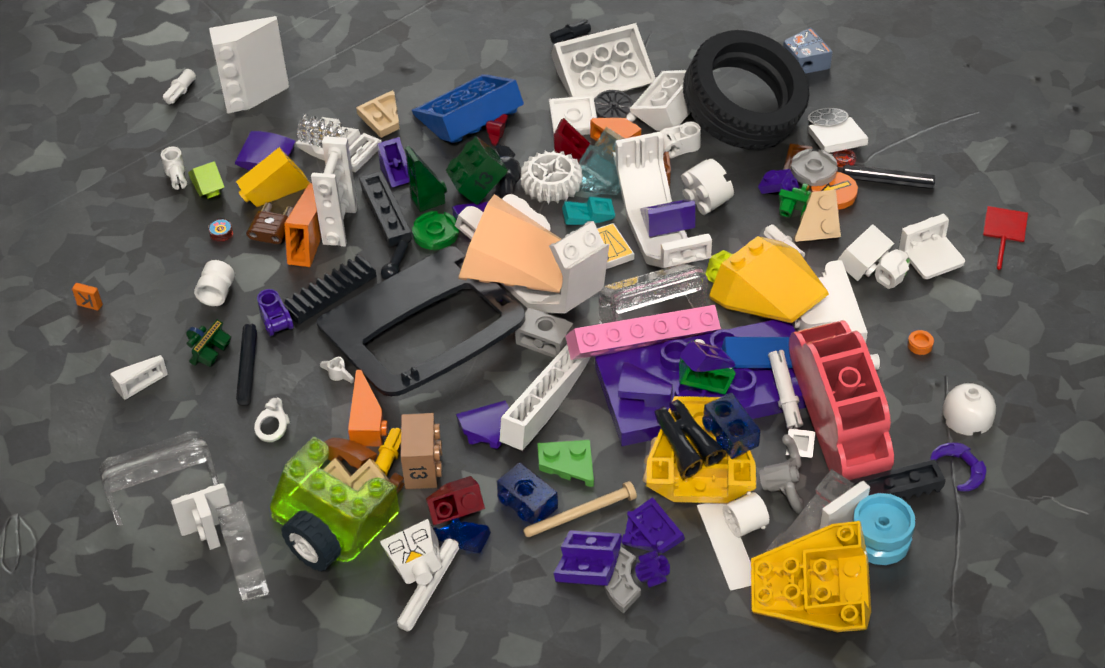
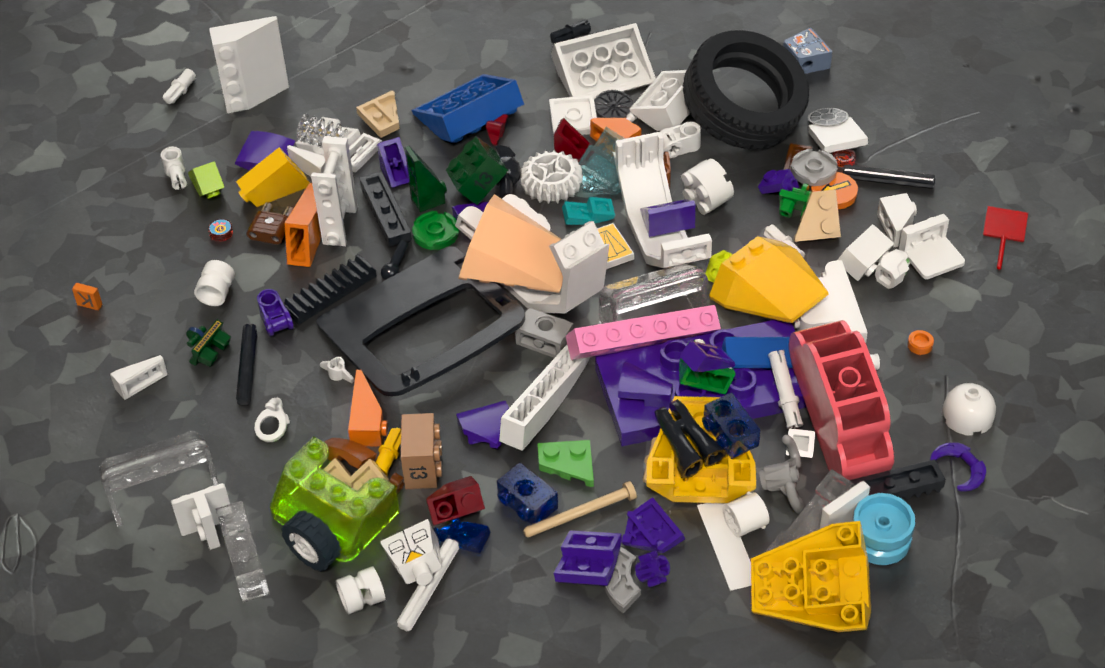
(306, 160): none -> white slope
(354, 598): none -> white wheel
(896, 213): none -> white slope

